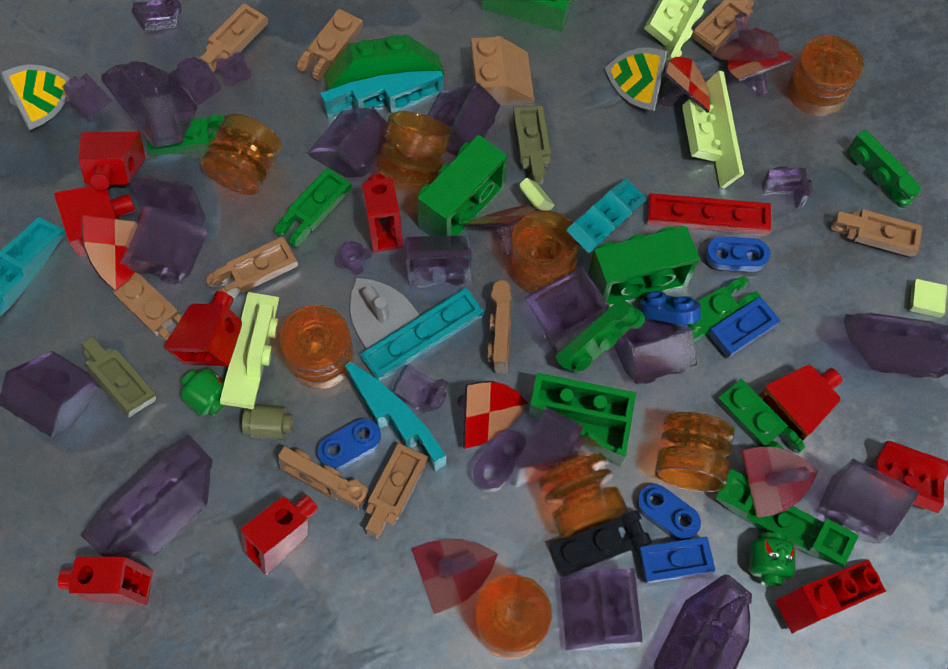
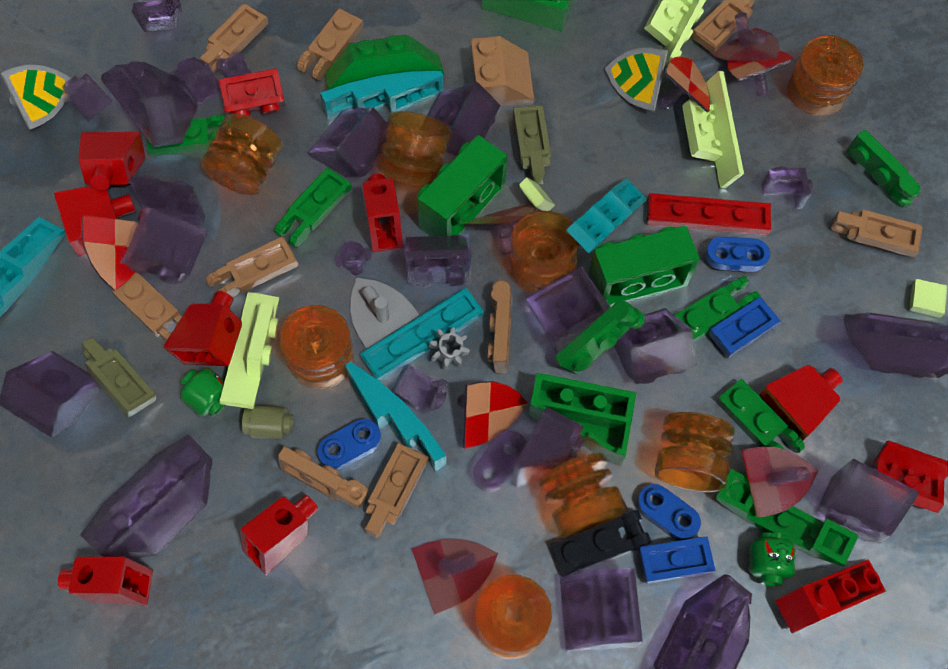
(252, 93): none -> red bracket
(457, 346): none -> light grey gear
(671, 309): blue plate -> none

